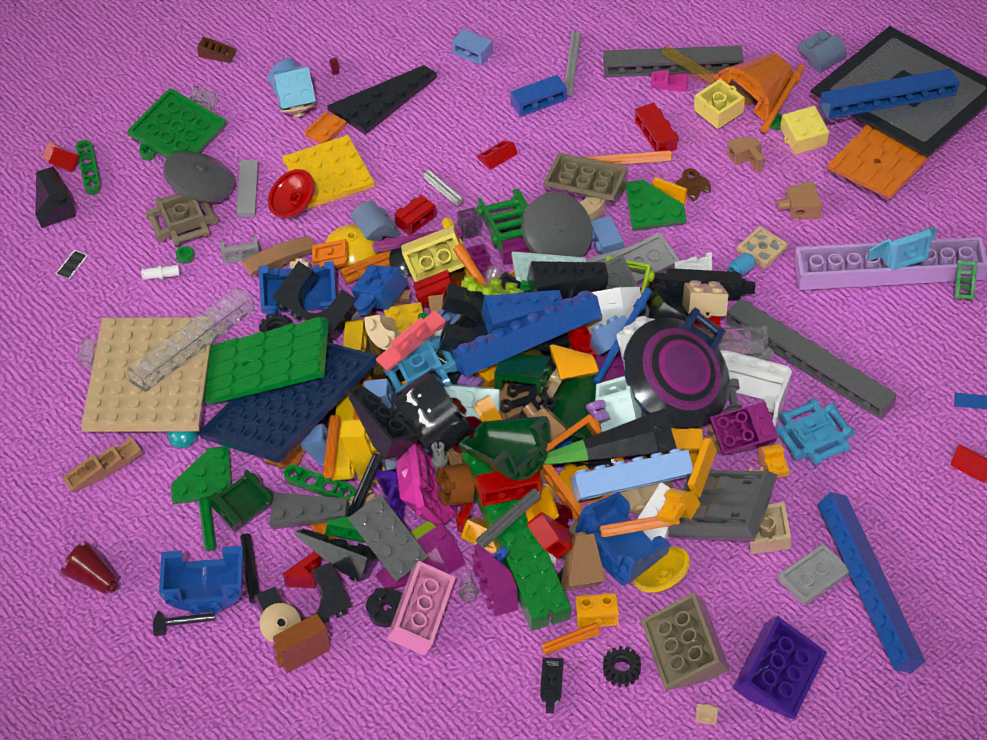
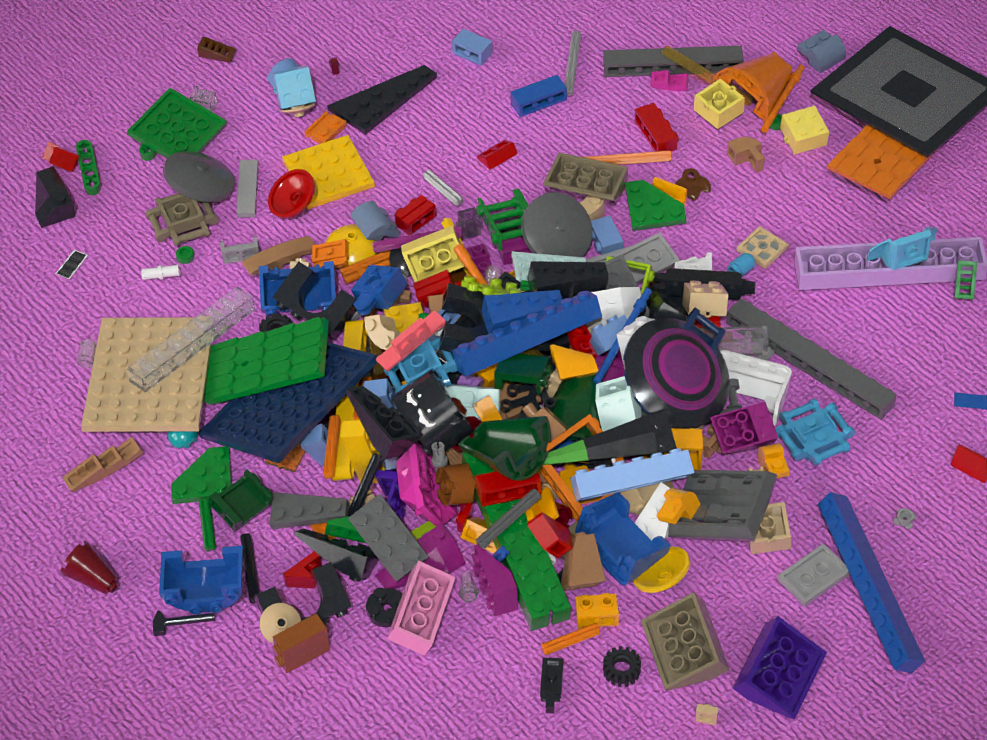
(317, 487): green beam -> none
(598, 410): medium lavender wheel -> none
(633, 526): orange axle -> none
(702, 467): light orange tile -> none
(802, 201): medium nougat torso -> none
(888, 93): blue brick -> none
(904, 514): none -> light grey plate

